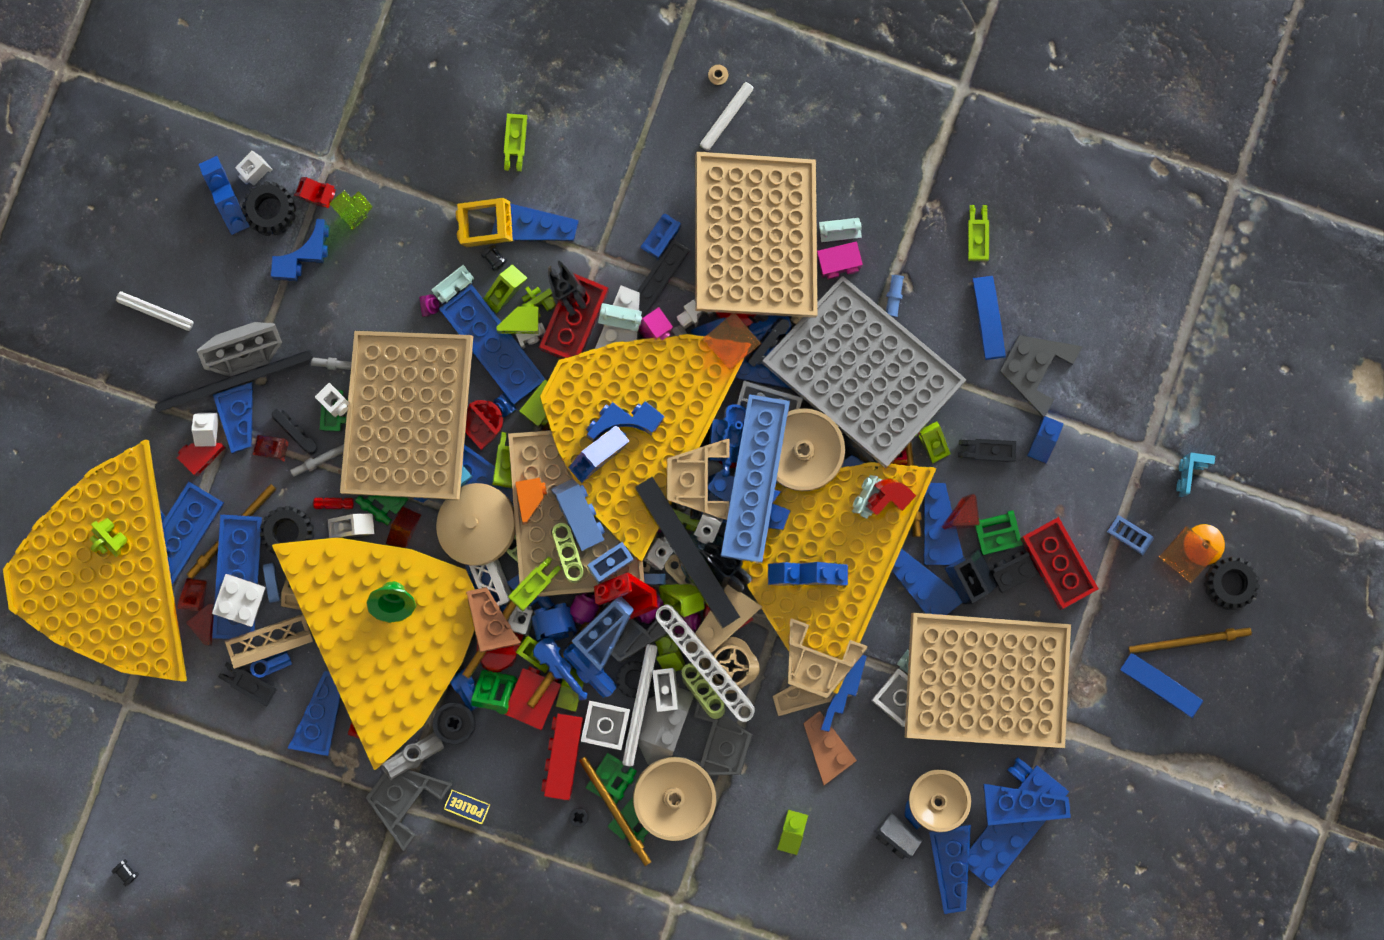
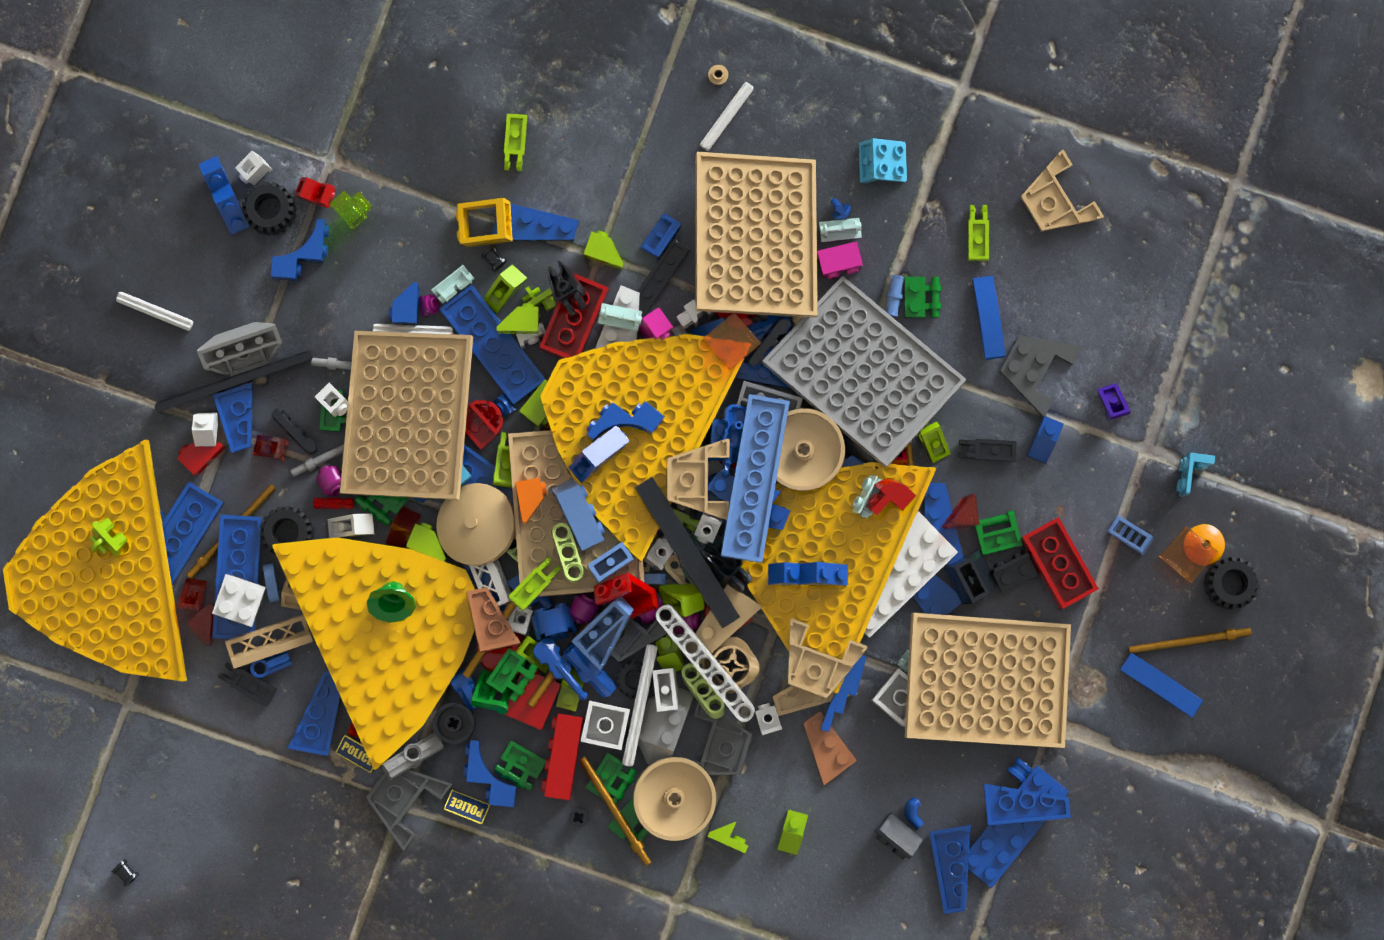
(329, 480): none -> magenta head
(354, 752): none -> slope
(406, 307): none -> blue slope
(413, 329): none -> white axle
(426, 542): none -> lime slope
(476, 771): none -> blue arch
(506, 672): none -> green plate
(522, 759): none -> green plate
(602, 250): none -> lime slope
(723, 835): none -> lime slope
(767, 727): none -> white brick
(841, 211): none -> blue plate
(882, 160): none -> medium azure bracket
(915, 297): none -> green plate
(918, 561): none -> white wing
(950, 791): tan dish -> none
(1050, 204): none -> tan wing
(1113, 402): none -> dark purple slope

